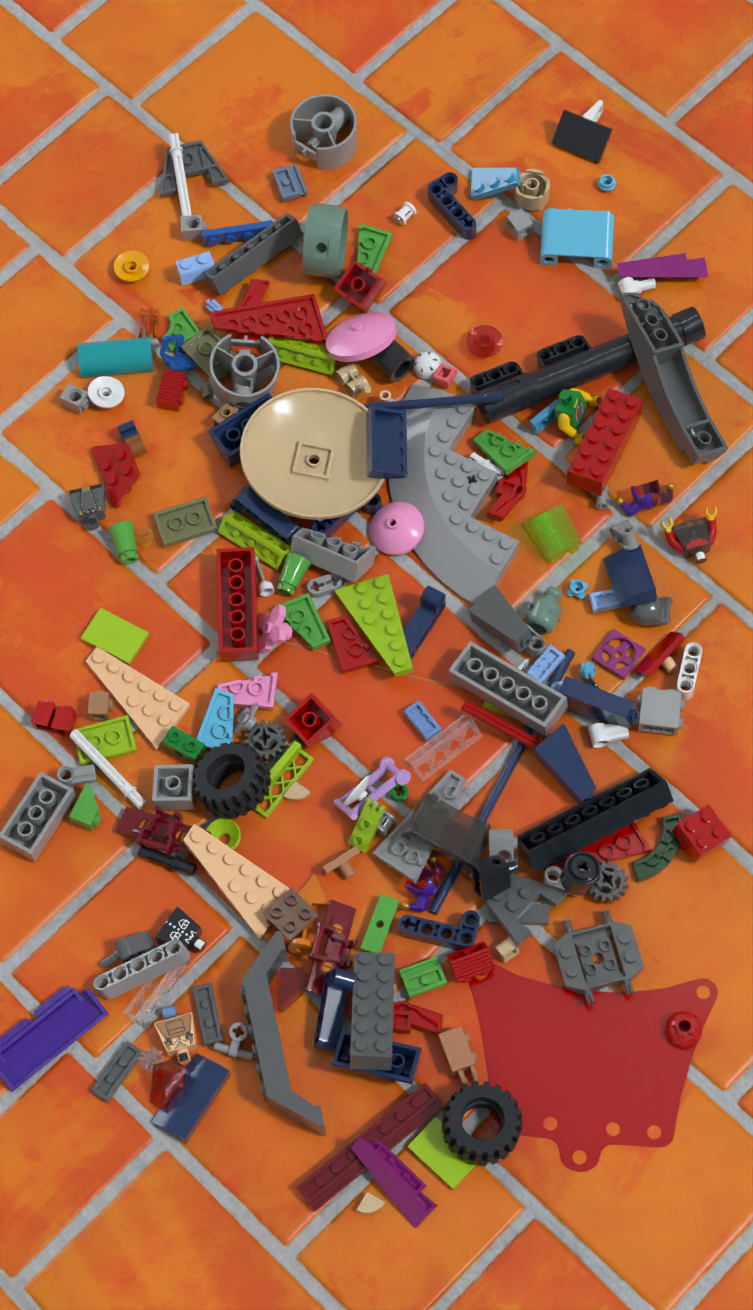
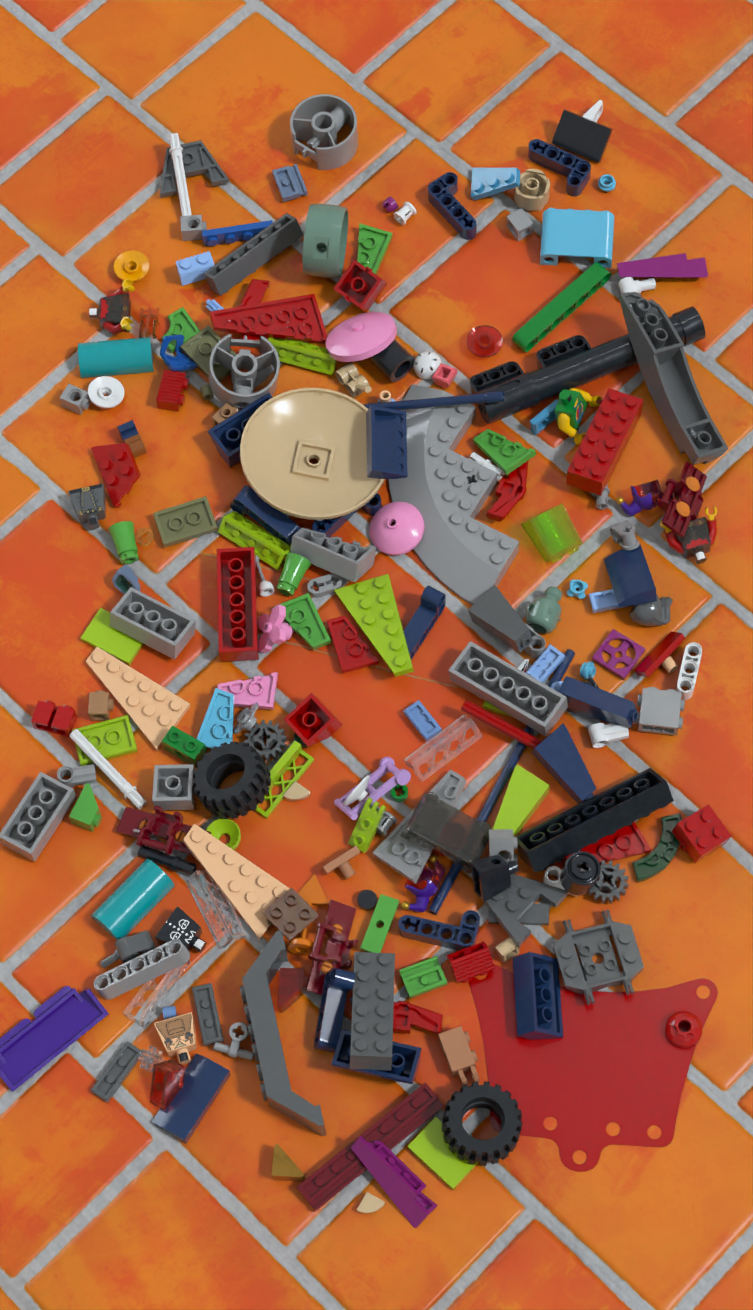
(115, 310): none -> torso
(124, 579): none -> sand blue rock
(133, 900): none -> teal brick
(152, 623): none -> light grey brick
(212, 908): none -> clear fence
(284, 1168): none -> pearl gold slope
(367, 900): none -> black tile
(390, 203): none -> magenta hinge
(520, 800): none -> lime slope
(537, 997): none -> dark blue slope
(561, 307): none -> green beam
(566, 164): none -> dark blue beam
(689, 497): none -> dark red piece

